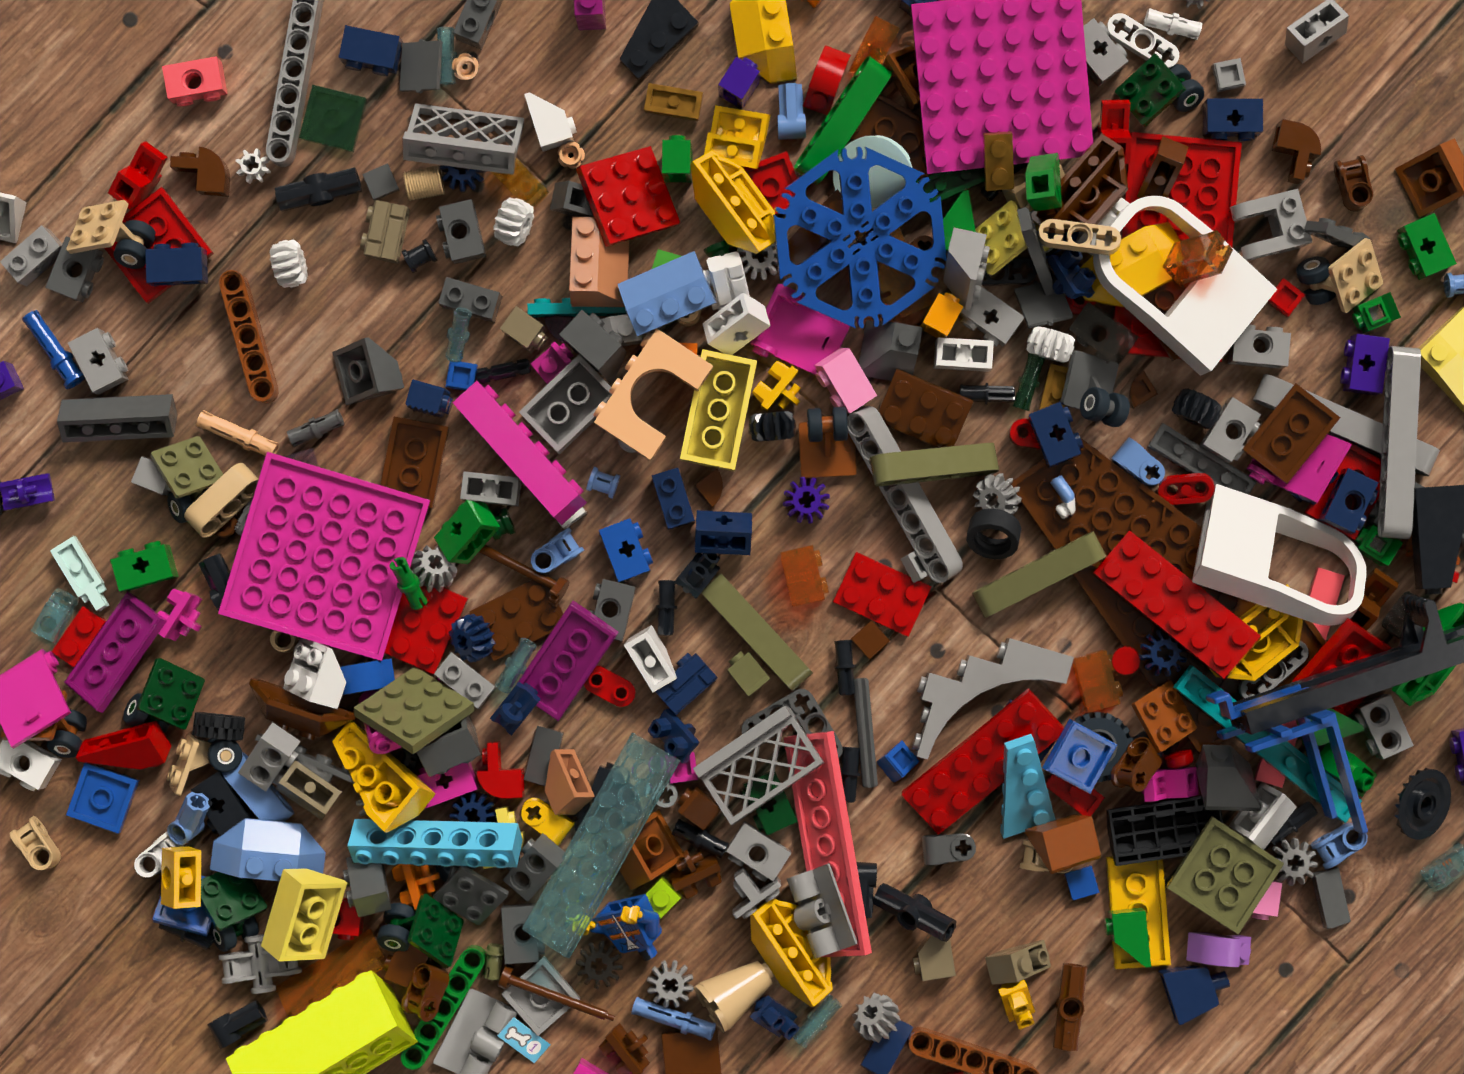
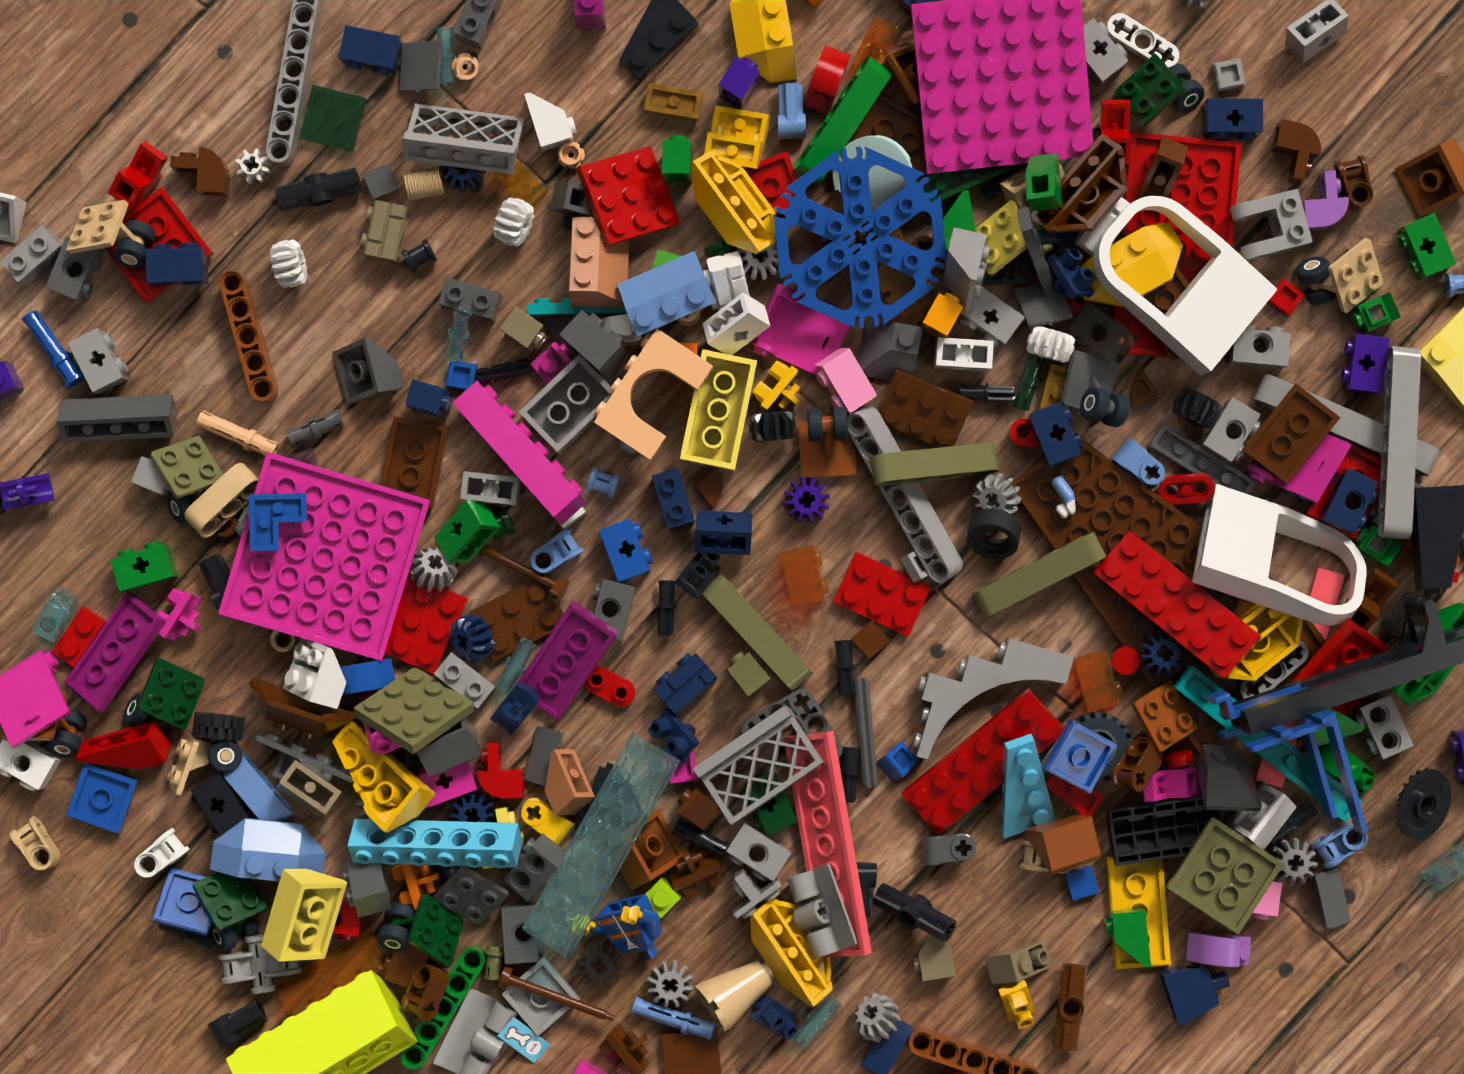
(81, 572): light aqua hinge -> none
(178, 78): coral brick -> none
(181, 877): yellow brick -> none
(189, 819): medium blue piece -> none
(267, 511): none -> blue plate
(269, 757): light grey brick -> none
(408, 583): green pin -> none
(469, 247): dark grey brick -> none
(651, 658): white slope -> none
(673, 798): light grey bush -> none
(998, 161): pearl gold plate -> none
(1058, 243): tan beam -> none
(1172, 24): white pin -> none
(1197, 258): clear orange brick -> none
(1329, 208): none -> medium lavender brick
(1336, 235): dark grey hinge -> none

